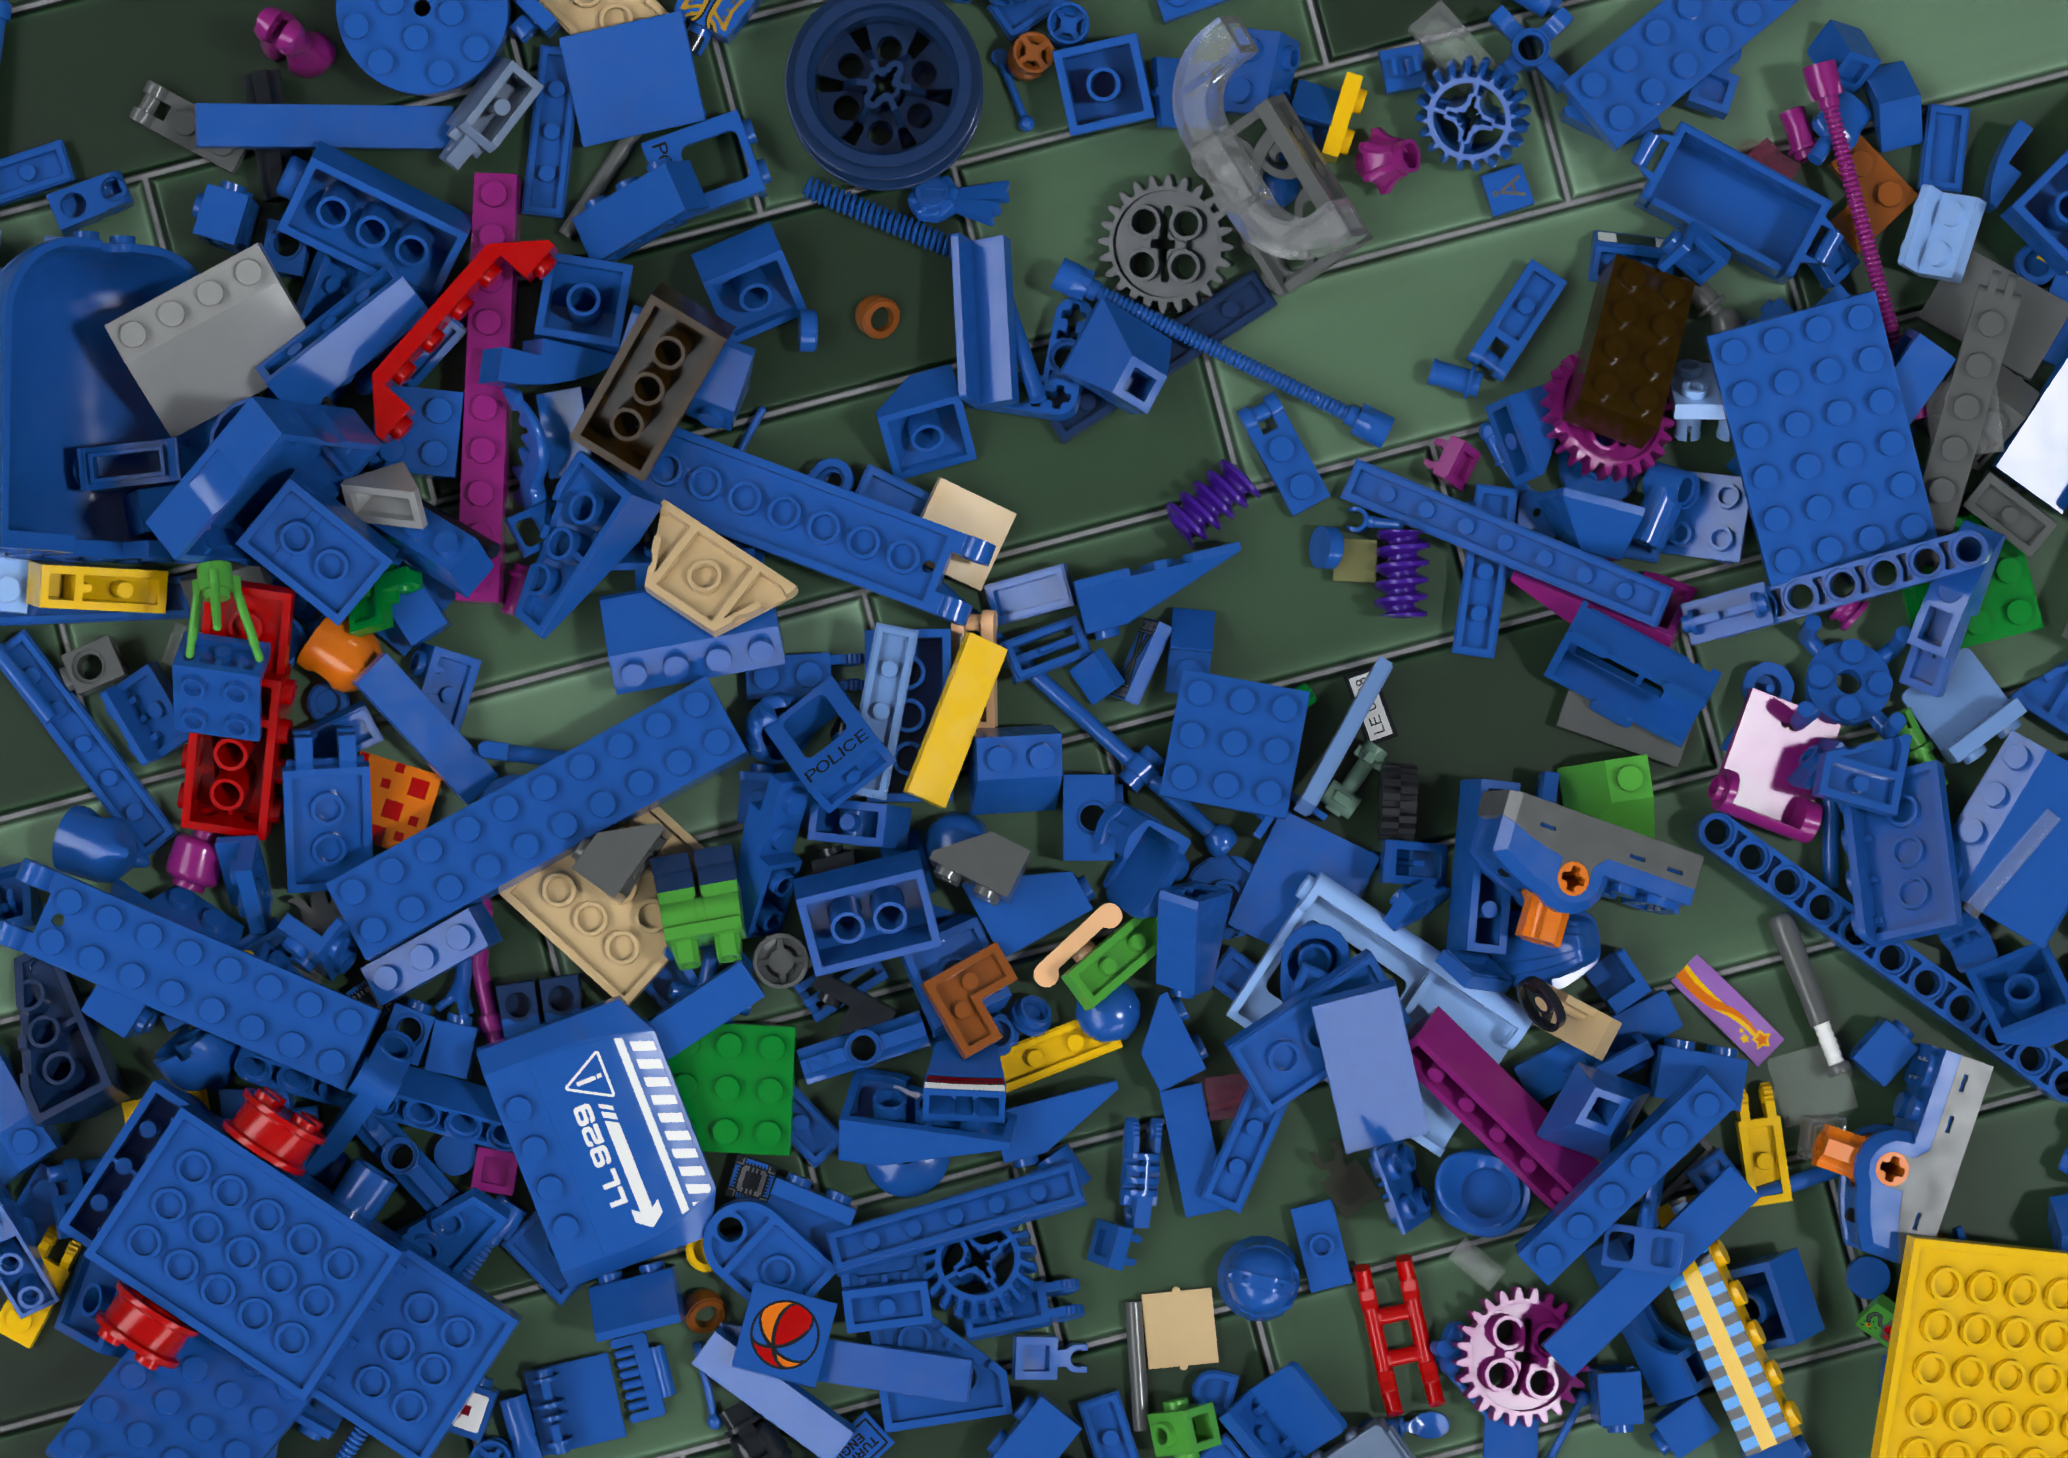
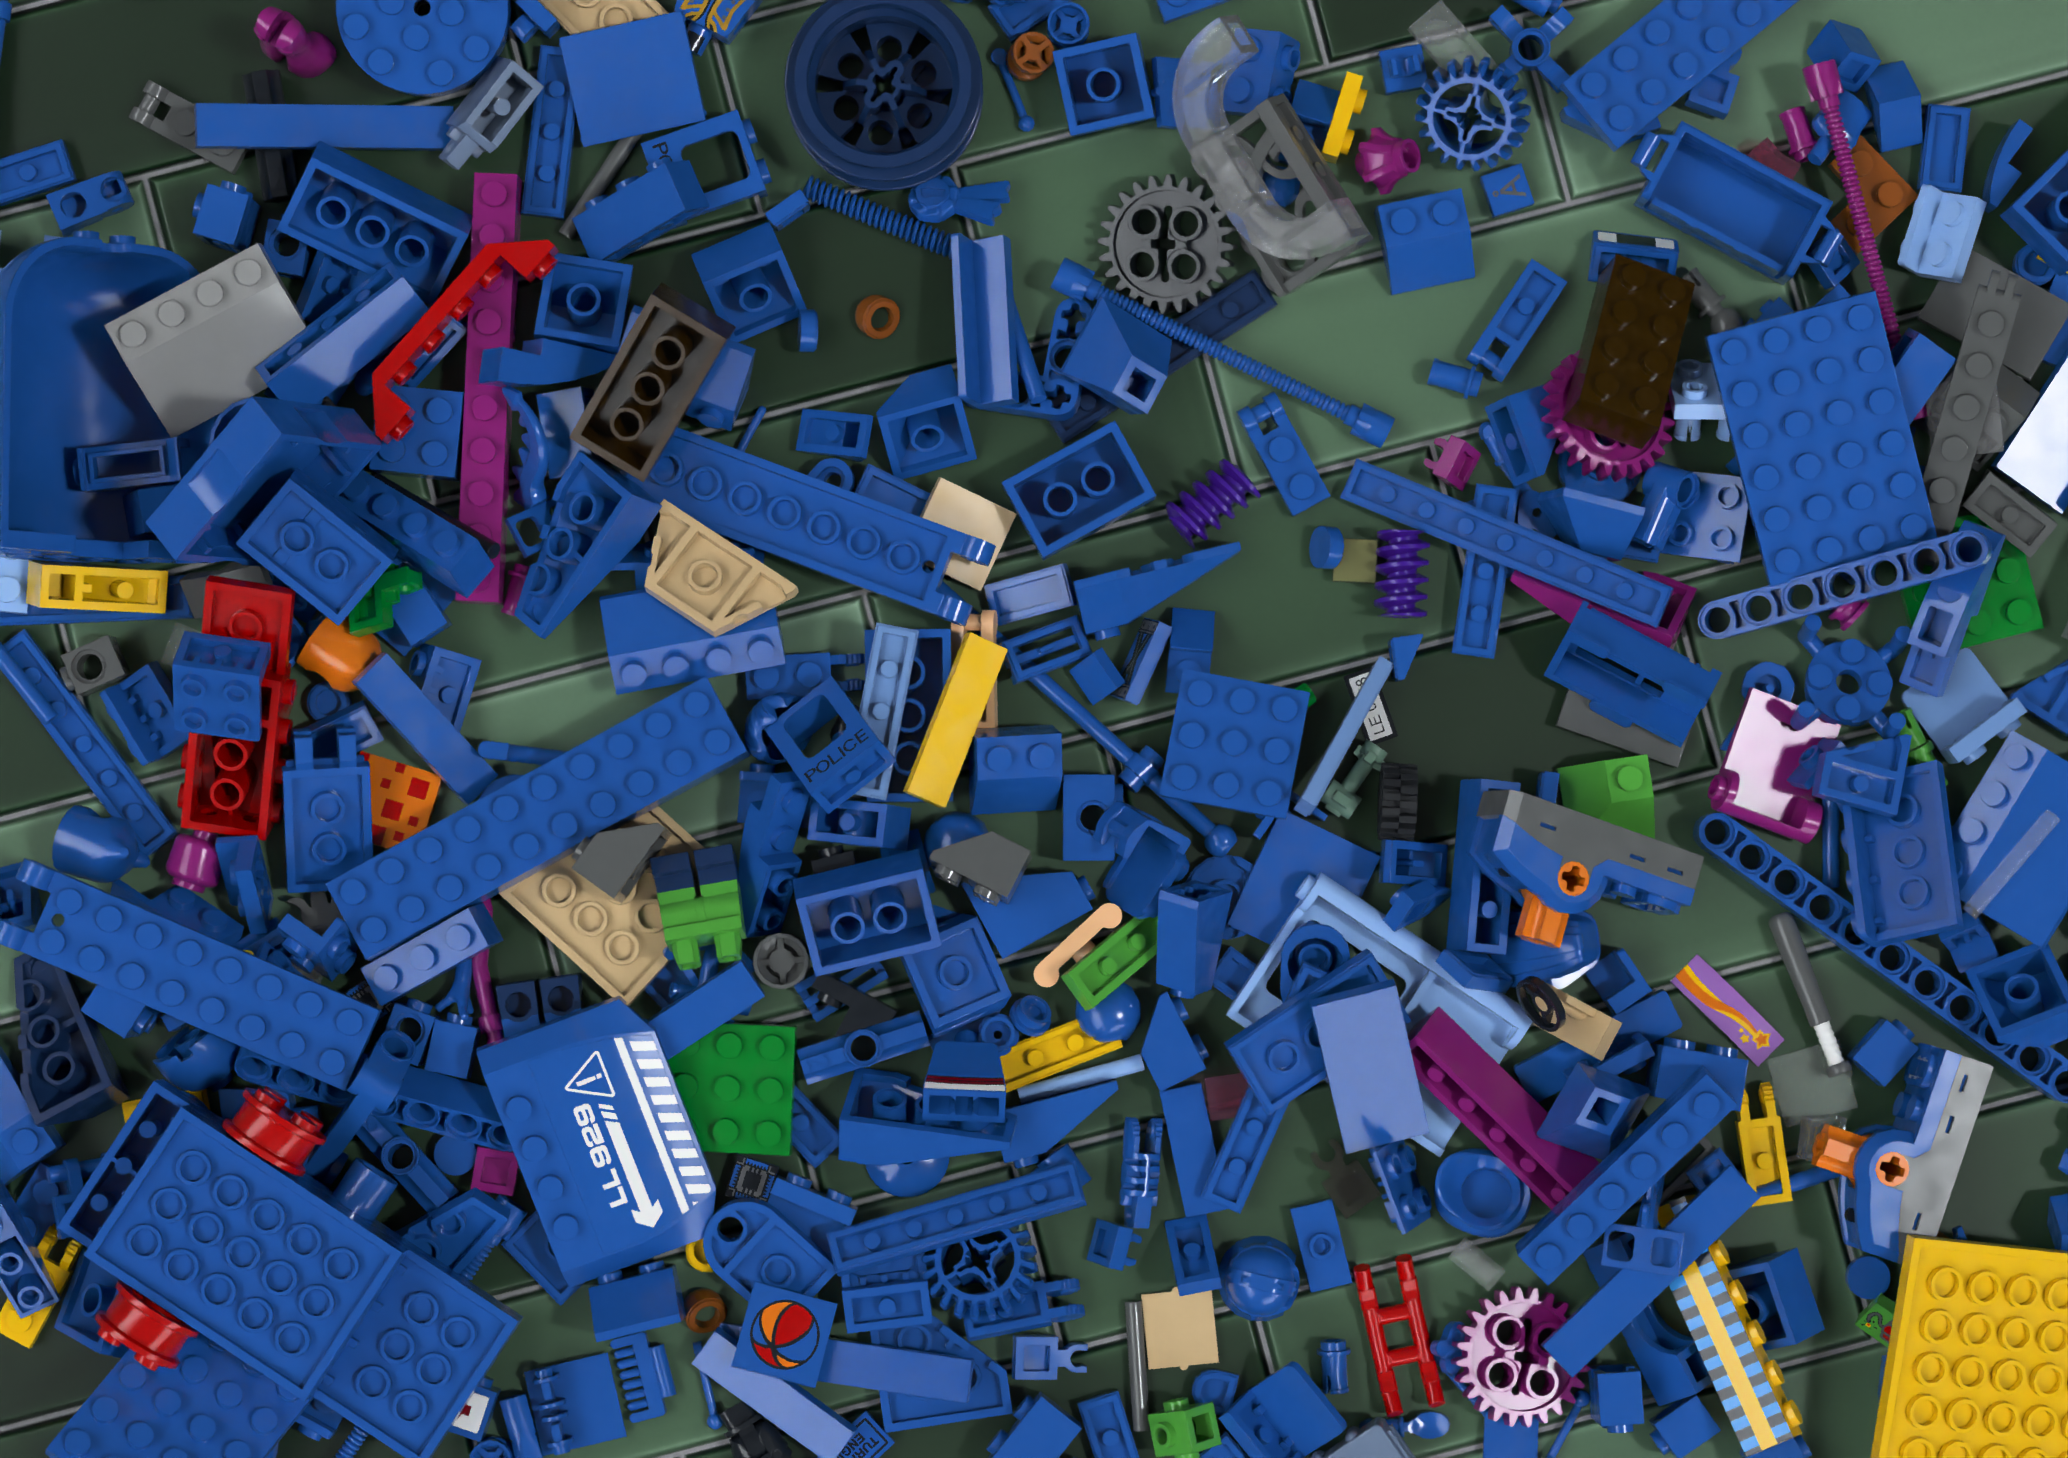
(215, 584): bright green plant -> none
(291, 177): blue tile -> none
(386, 497): light grey slope -> none
(788, 210): none -> blue tile
(834, 434): none -> blue slope
(959, 996): dark orange plate -> none
(1078, 490): none -> blue brick
(1080, 1078): none -> light blue bar
(1192, 1255): none -> blue slope
(1334, 1365): none -> blue pin
(1373, 522): blue hand -> none
(1401, 654): none -> blue slope
(1425, 241): none -> blue slope
(1693, 253): blue bracket -> none
(1727, 613): blue hinge -> none

